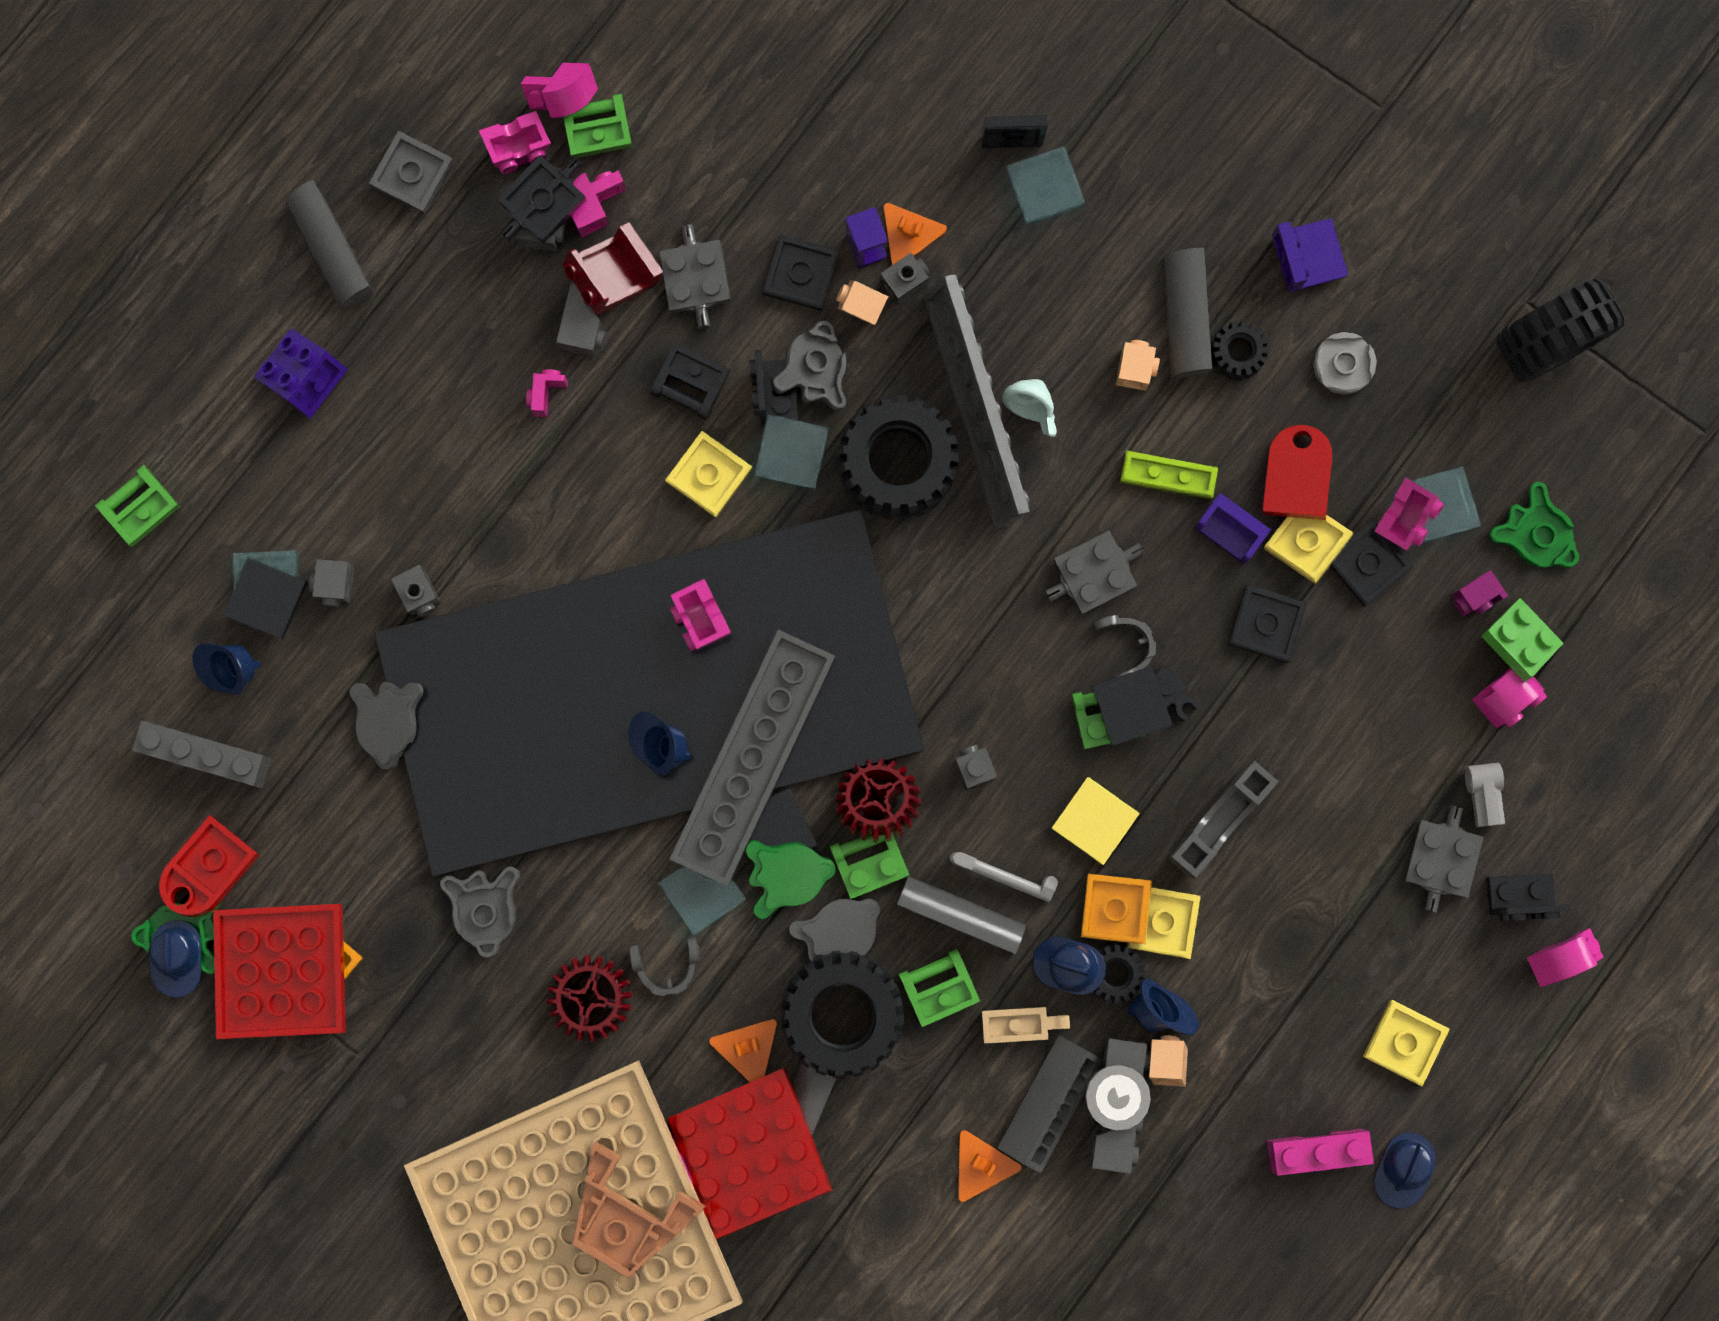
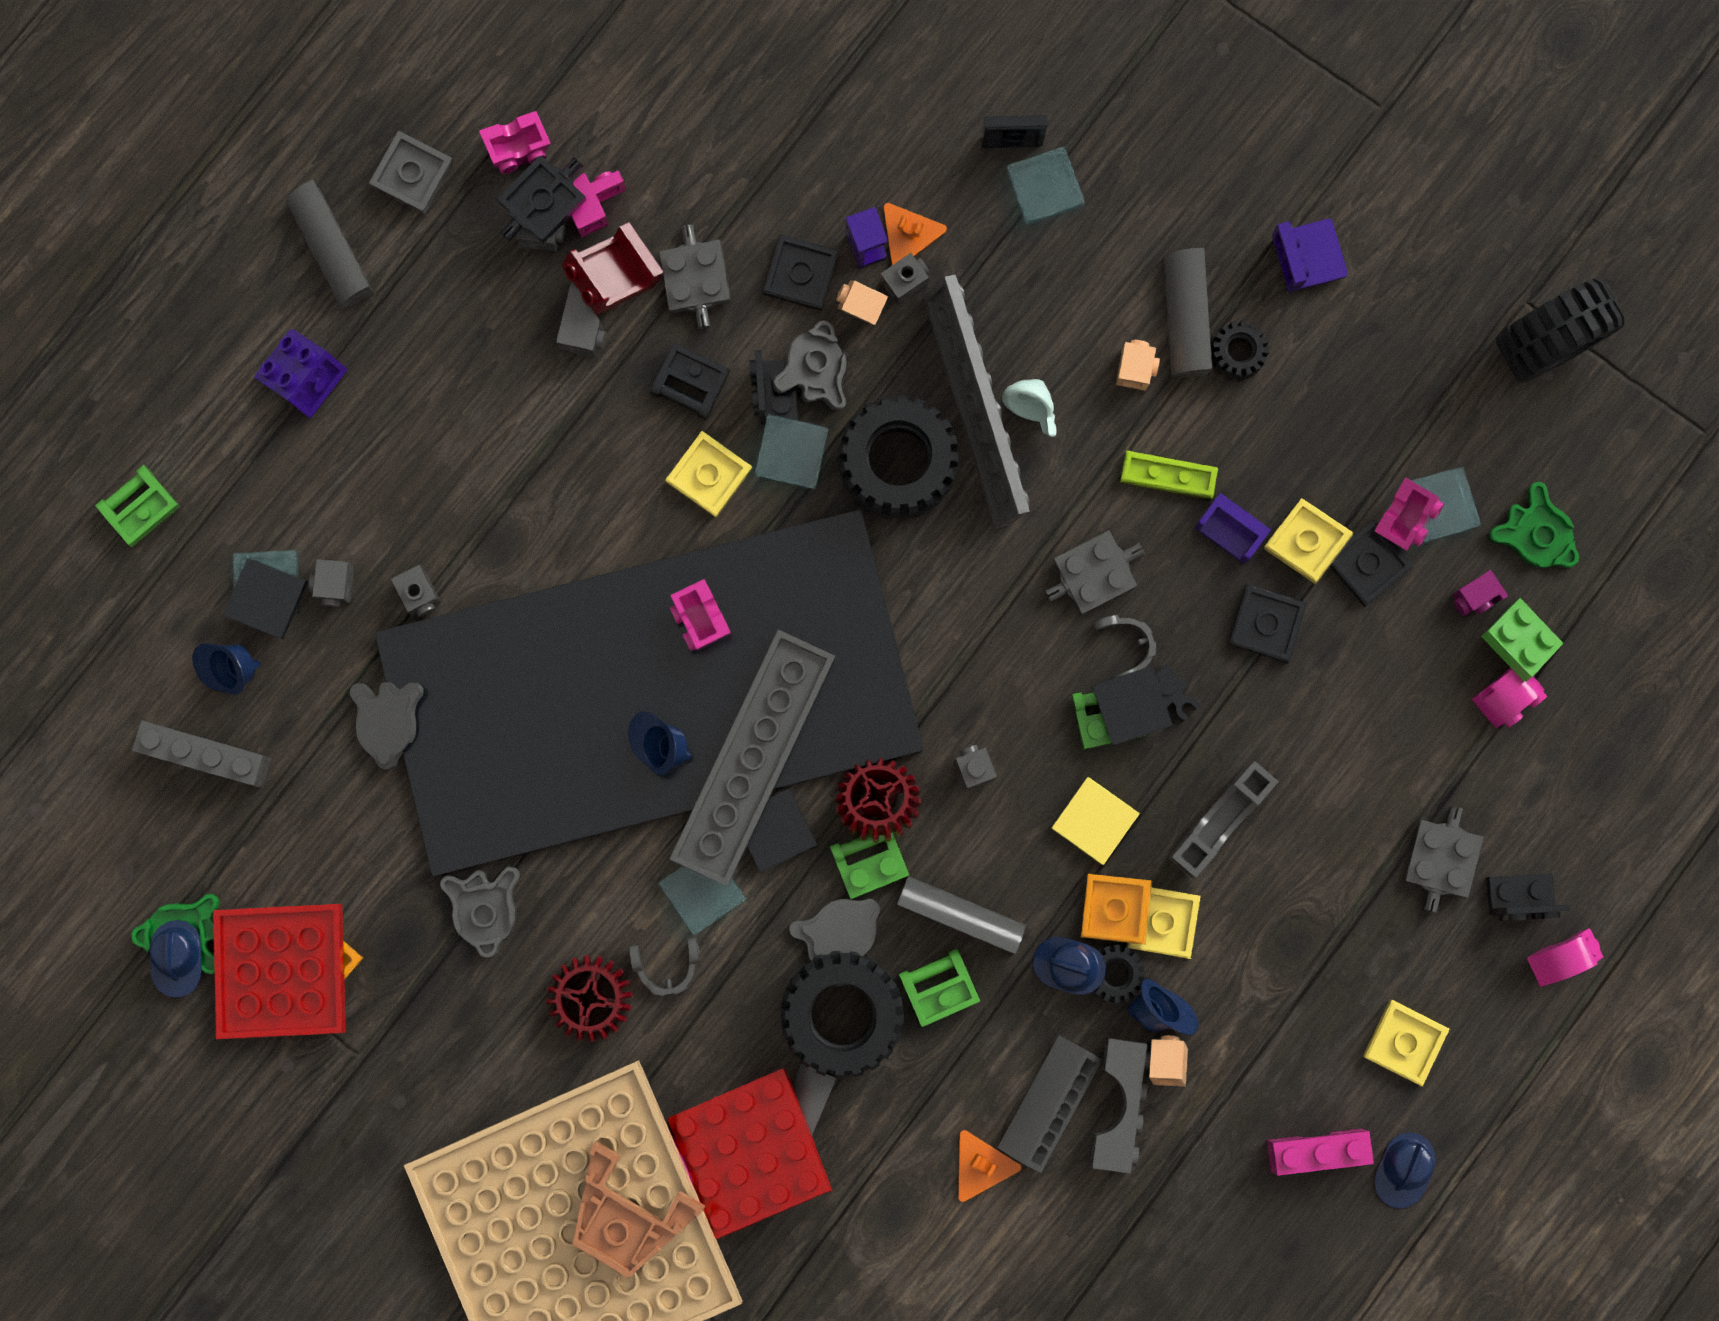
(206, 867): red tile -> none
(538, 396): dark pink bracket -> none
(563, 93): dark pink brick -> none
(601, 134): bright green plate -> none
(747, 1048): orange piece -> none
(788, 874): green tile -> none
(1020, 1024): tan plate -> none
(1044, 891): light grey hinge -> none
(1117, 1097): light grey tile -> none
(1297, 476): red tile -> none
(1344, 363): light grey tile -> none
(1485, 785): light grey piece -> none

